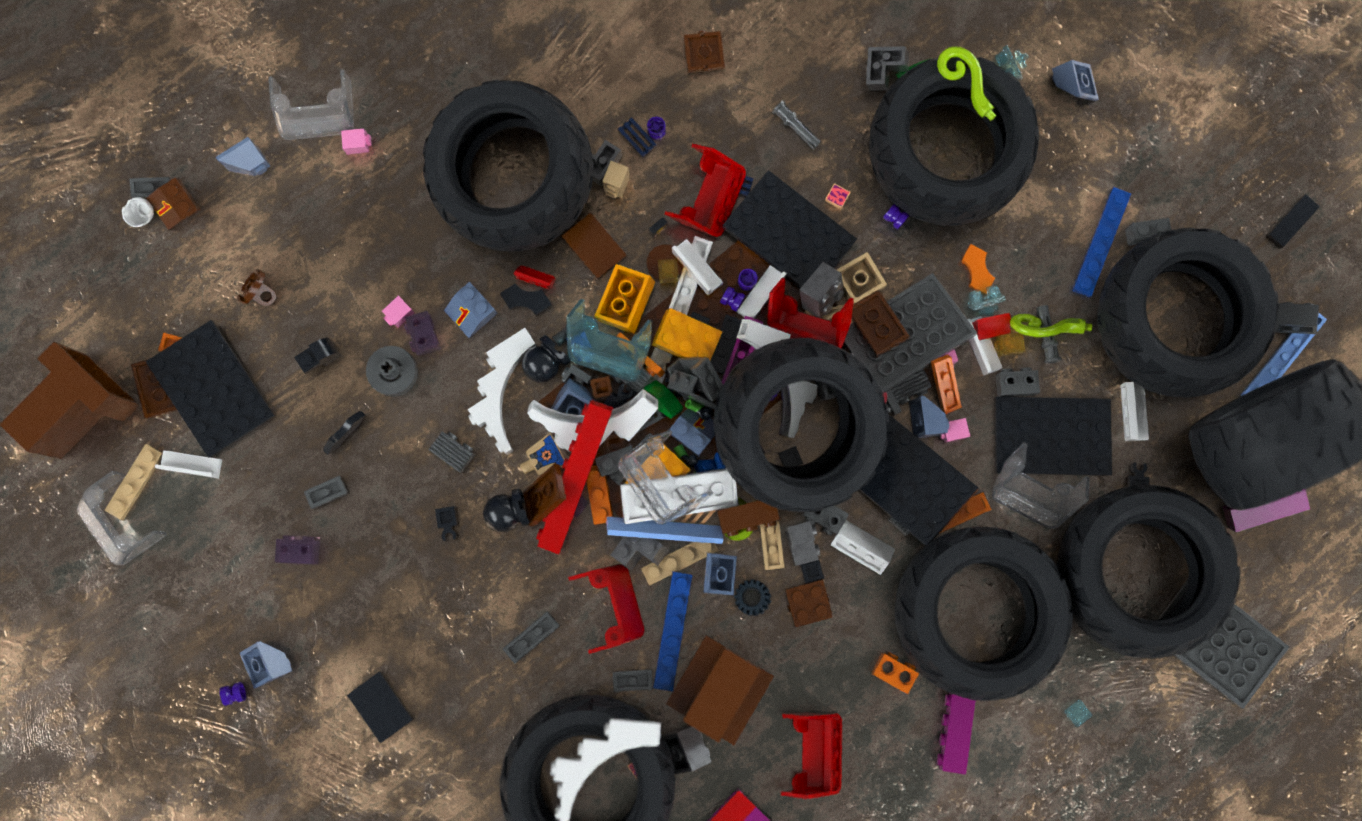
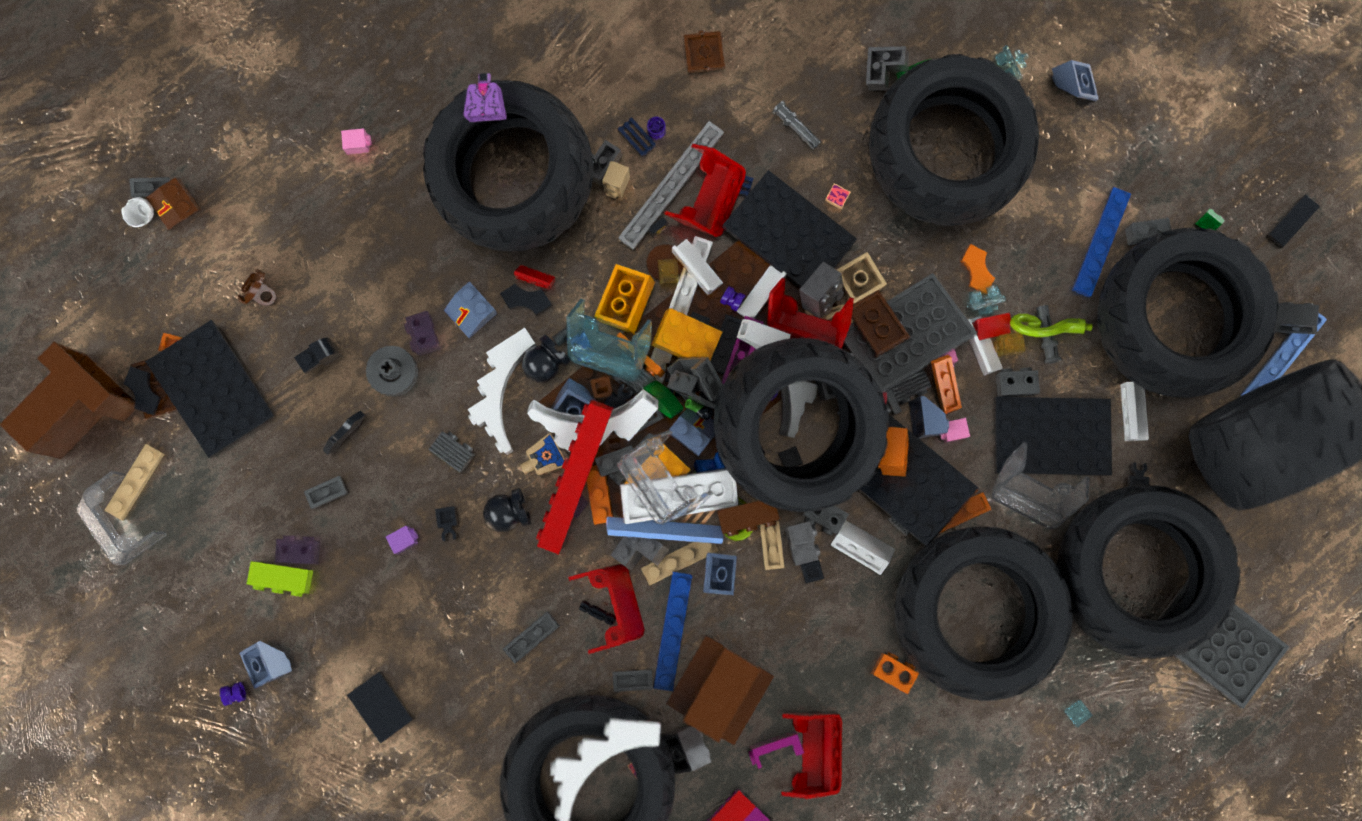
(139, 383): none -> black tile
(190, 464): white panel -> none
(244, 158): sand blue slope -> none
(279, 578): none -> lime brick
(315, 119): clear windscreen -> none
(396, 312): bright pink brick -> none
(402, 539): none -> medium lavender brick
(484, 101): none -> medium lavender torso
(544, 495): reddish brown tile -> none
(579, 376): dark grey bracket -> none
(594, 246): reddish brown tile -> none
(597, 612): none -> black axle
(669, 187): none -> light grey plate
(689, 461): arm -> none
(748, 276): dark purple wheel -> none
(752, 597): black wheel -> none
(775, 743): none -> magenta panel
(808, 603): reddish brown plate -> none
(894, 215): dark purple wheel -> none
(896, 455): none -> orange brick
(956, 735): magenta brick -> none
(979, 101): lime plant -> none
(1210, 220): none -> green tile
(1244, 519): magenta brick -> none

